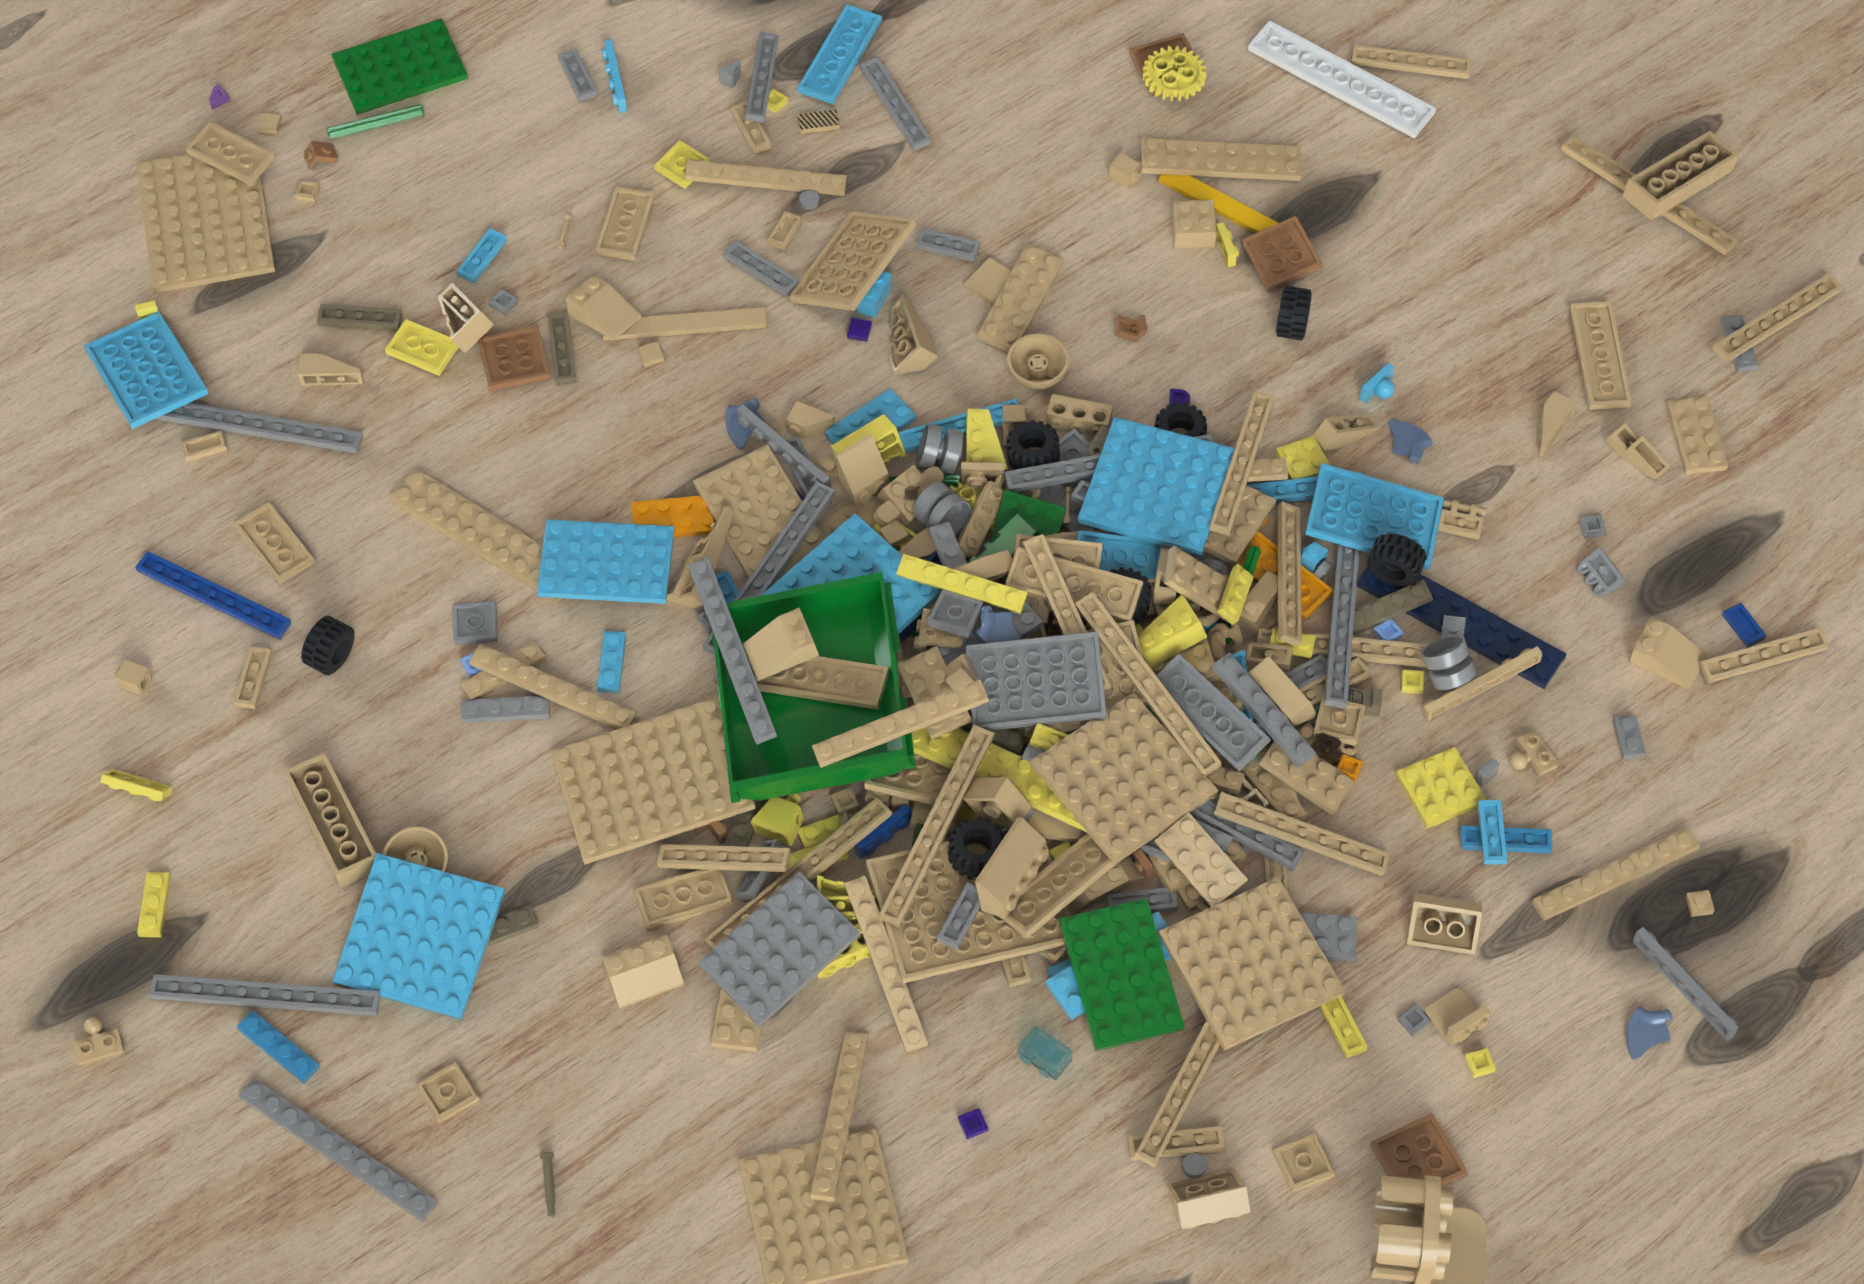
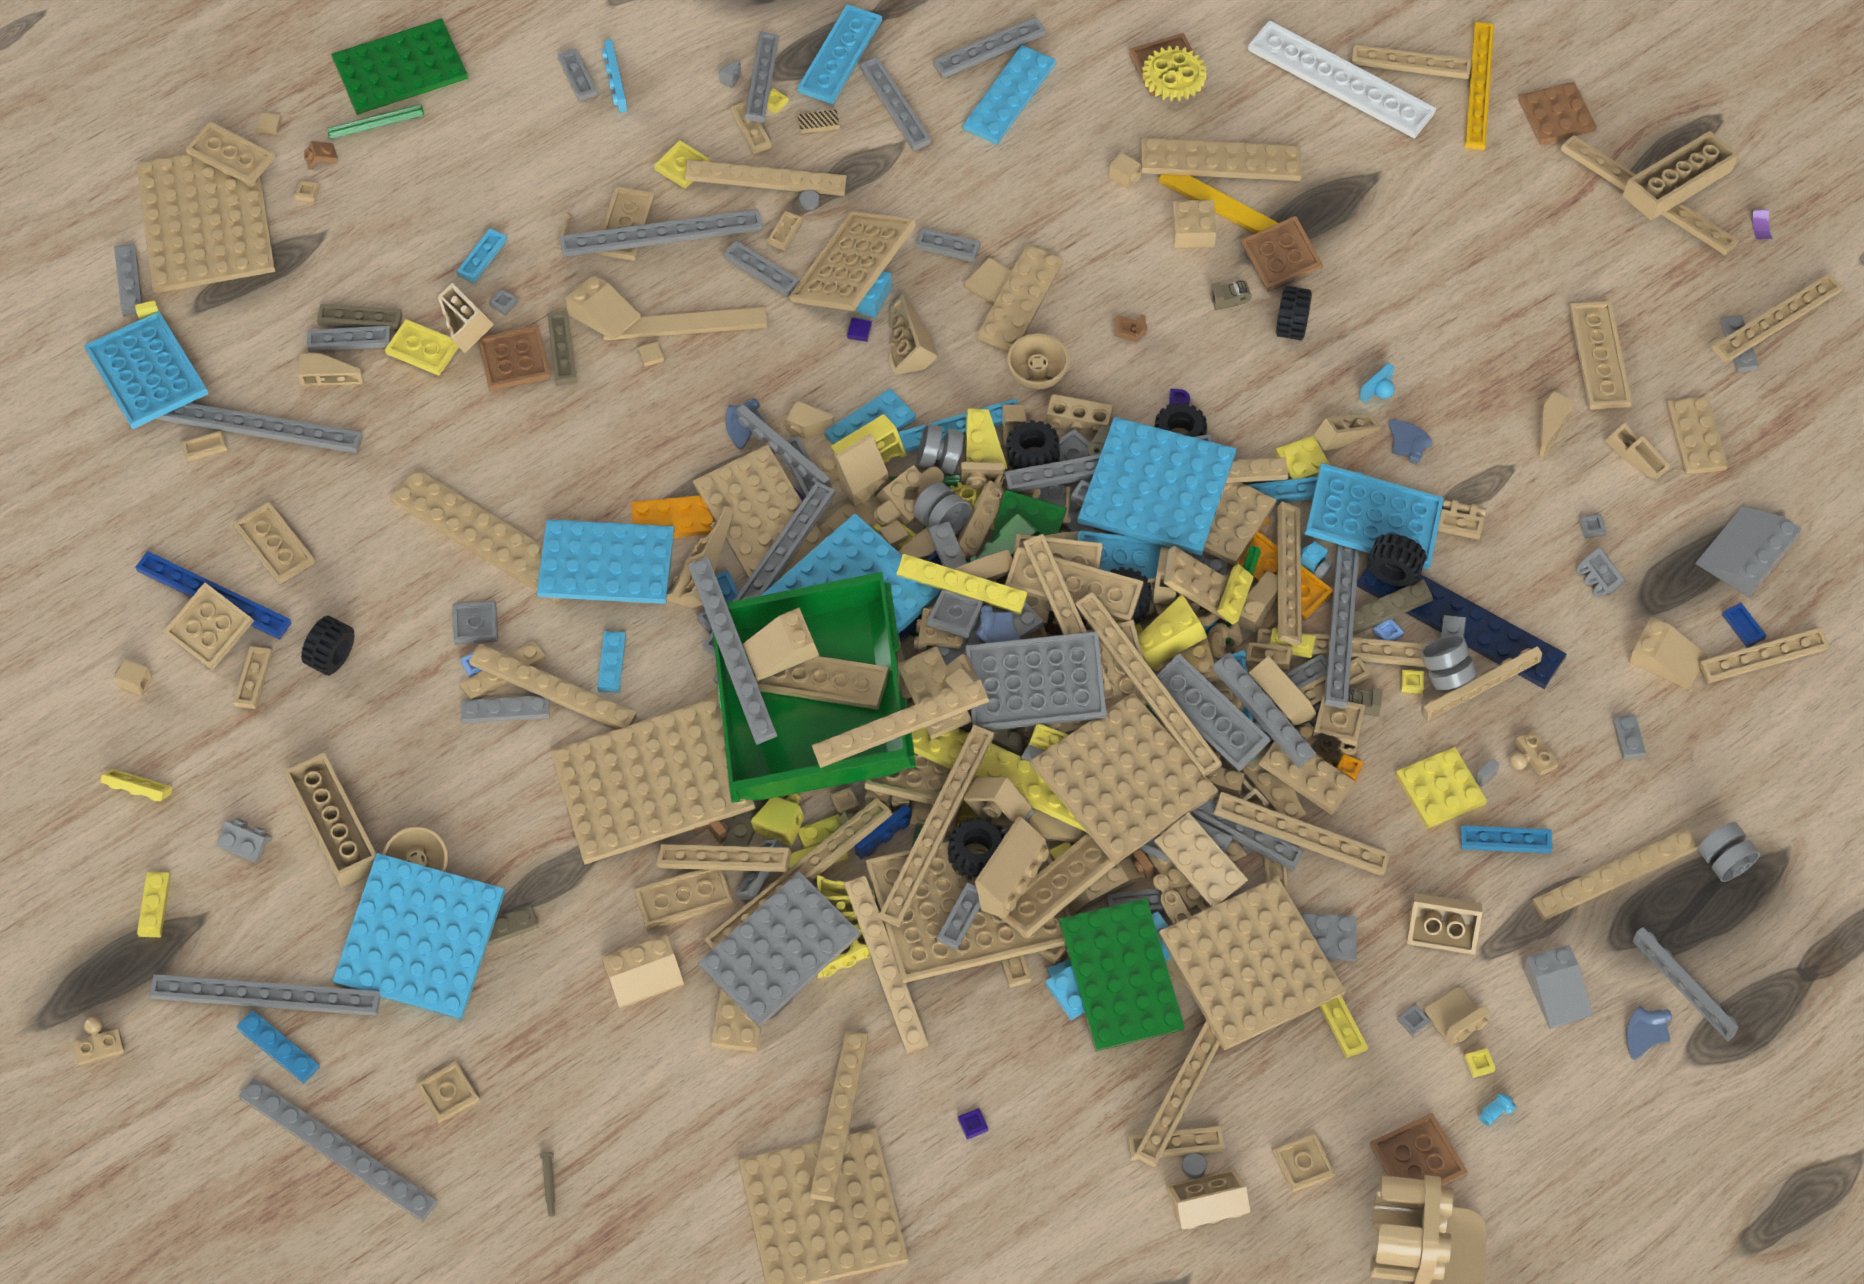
(128, 278): none -> light grey plate
(208, 626): none -> tan plate
(218, 97): medium lavender tile -> none
(243, 840): none -> light grey bracket
(348, 338): none -> light grey plate
(660, 233): none -> light grey plate
(989, 47): none -> light grey plate
(1009, 94): none -> medium azure plate
(1045, 1053): clear light blue brick -> none
(1170, 900): none -> tan piece
(1224, 240): light yellow plate -> none
(1230, 294): none -> dark tan leg
(1241, 463): tan plate -> none
(1479, 86): none -> yellow tile
(1492, 832): medium azure plate -> none
(1496, 1108): none -> medium azure arm
(1557, 113): none -> medium nougat plate
(1558, 986): none -> light grey slope
(1699, 903): tan plate -> none
(1728, 851): none -> light grey wheel
(1749, 549): none -> light grey slope
(1761, 224): none -> medium lavender sticker

